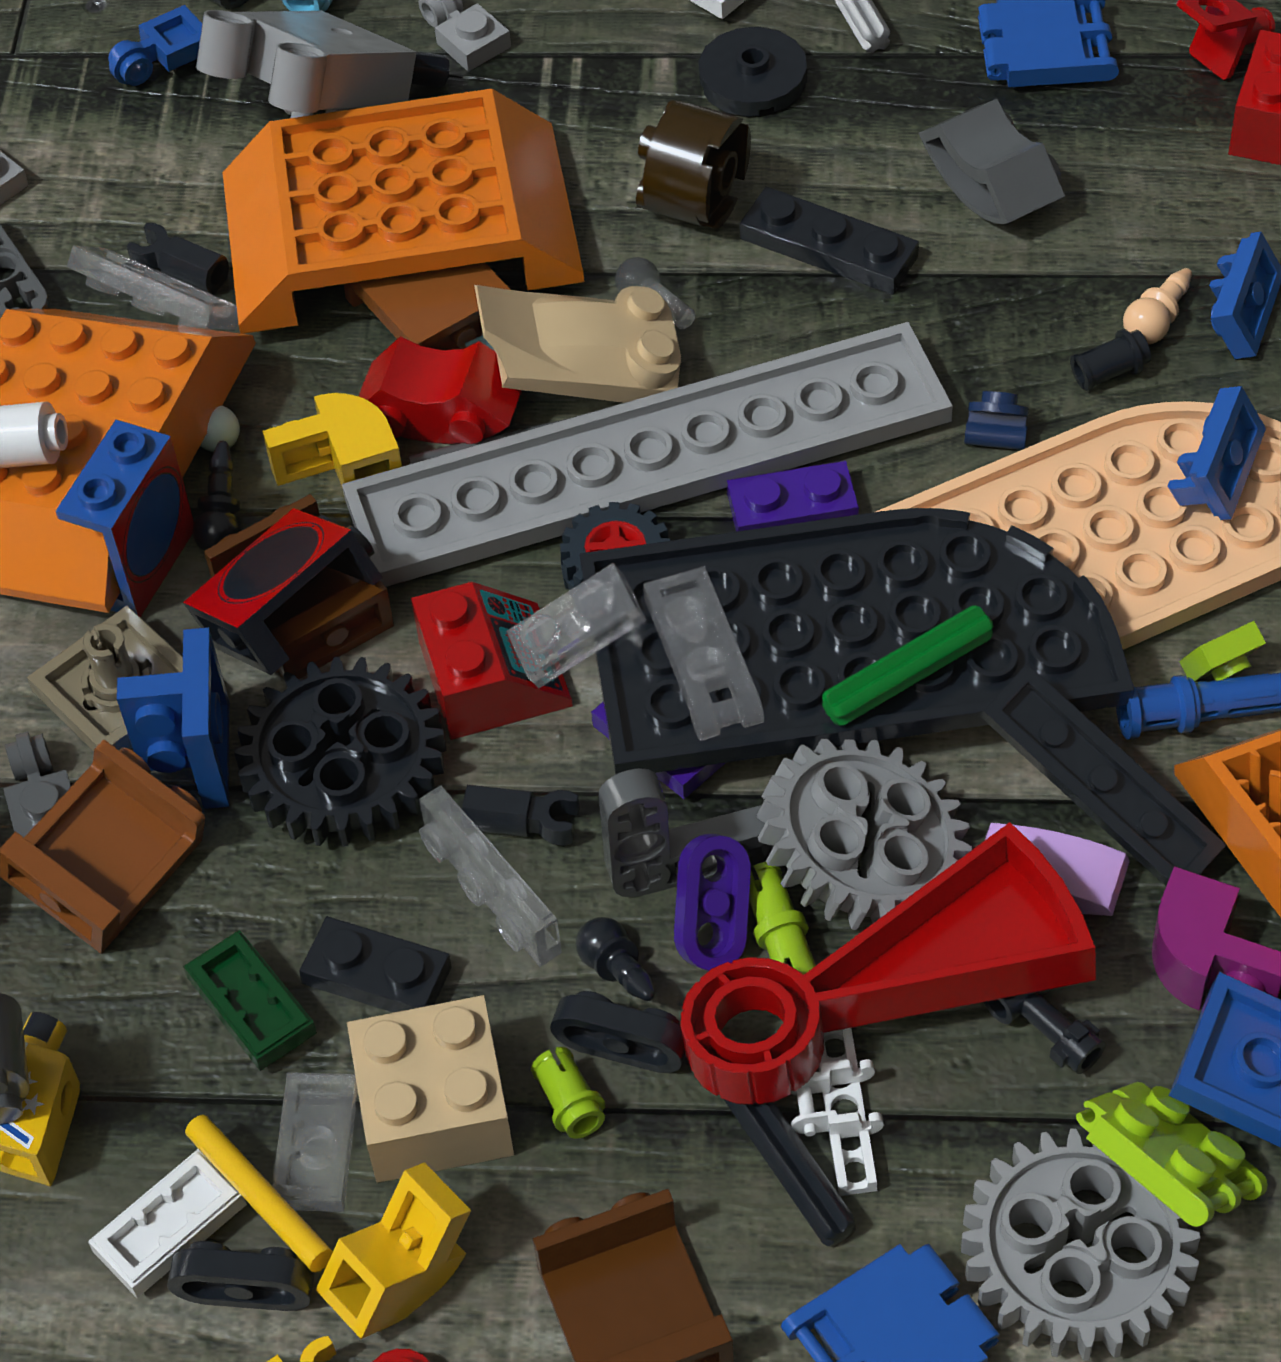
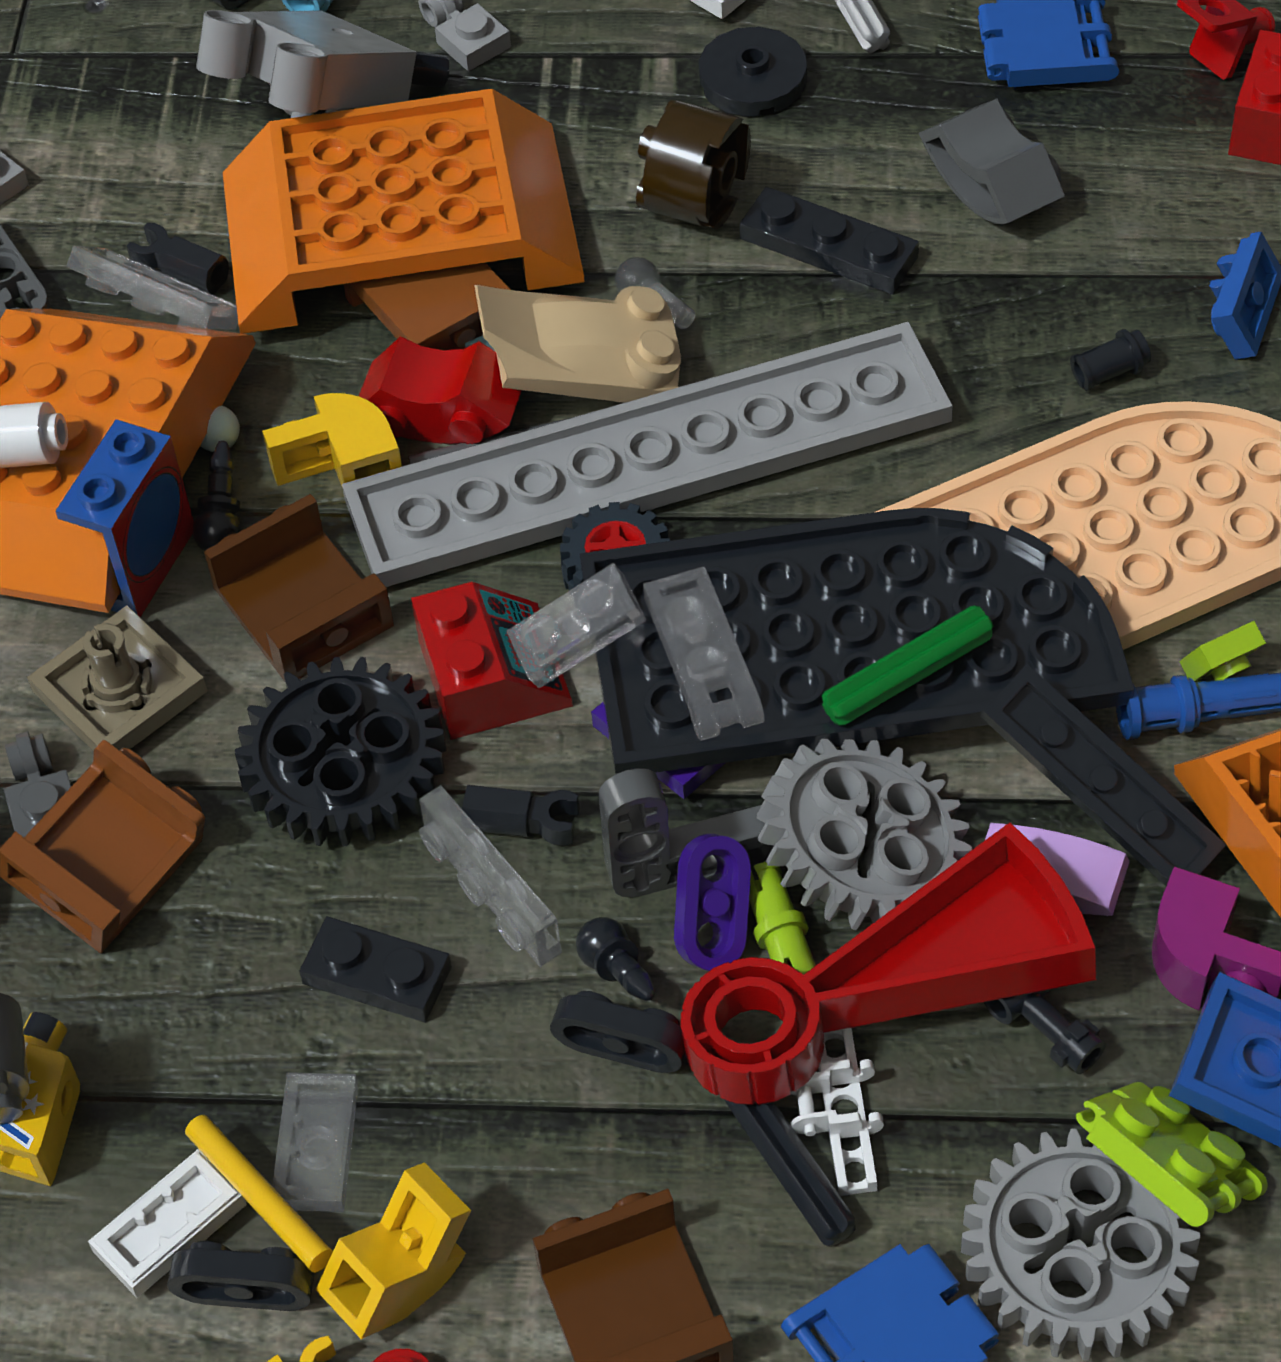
(167, 38): blue plate -> none
(183, 718): blue bracket -> none
(250, 1000): dark green plate -> none
(268, 575): black panel -> none
(429, 1088): tan brick -> none
(575, 1106): lime pin -> none
(792, 496): dark purple plate -> none
(997, 421): dark blue plate -> none
(1157, 307): light nougat bar -> none
(1224, 457): blue plate -> none

